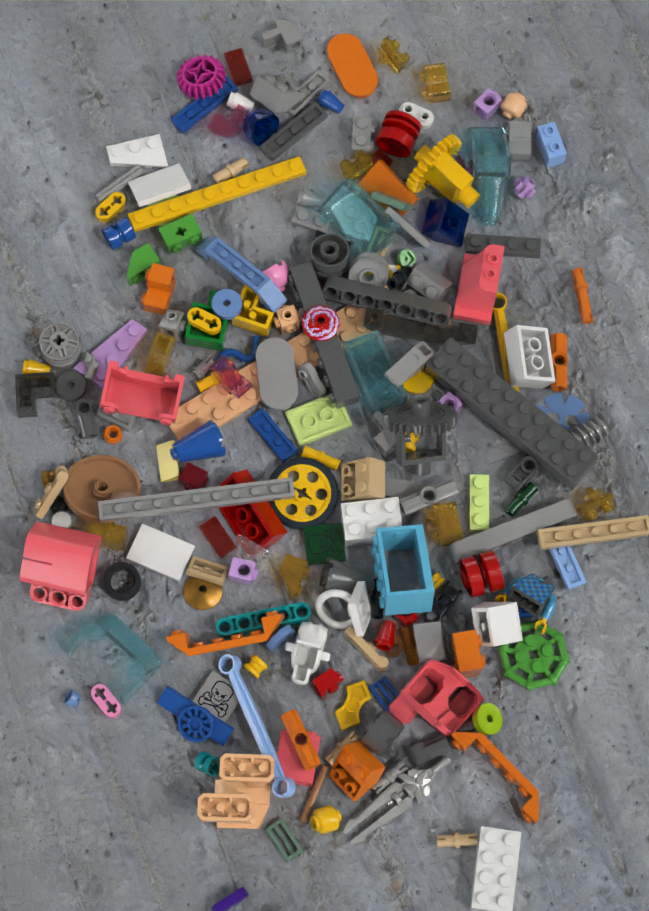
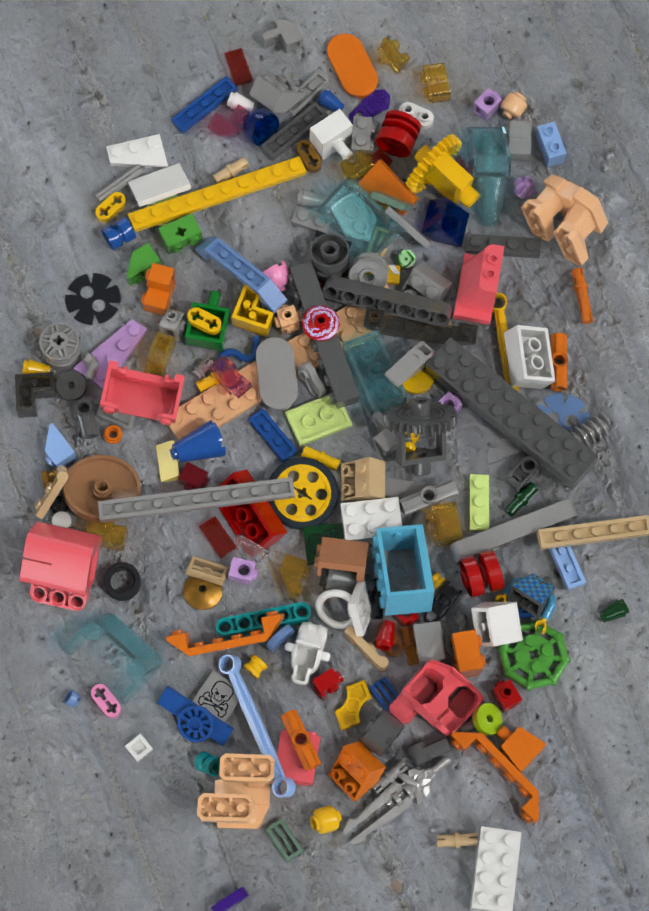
(57, 449): none -> light blue slope
(86, 312): none -> black piece
(138, 748): none -> white tile
(160, 552): white tile -> none
(199, 73): dark pink gear -> none
(222, 297): medium blue piece -> none
(312, 154): none -> pearl gold beam
(313, 794): medium nougat bar -> none
(332, 135): none -> white brick
(332, 757): tan pin -> none
(342, 555): none -> nougat panel
(369, 111): none -> dark purple piece
(399, 277): black pin -> none
(506, 695): none -> red brick
(520, 746): none -> orange torso
(580, 211): none -> light nougat piece
(603, 501): clear yellow hips -> none
(614, 611): none -> dark green cone

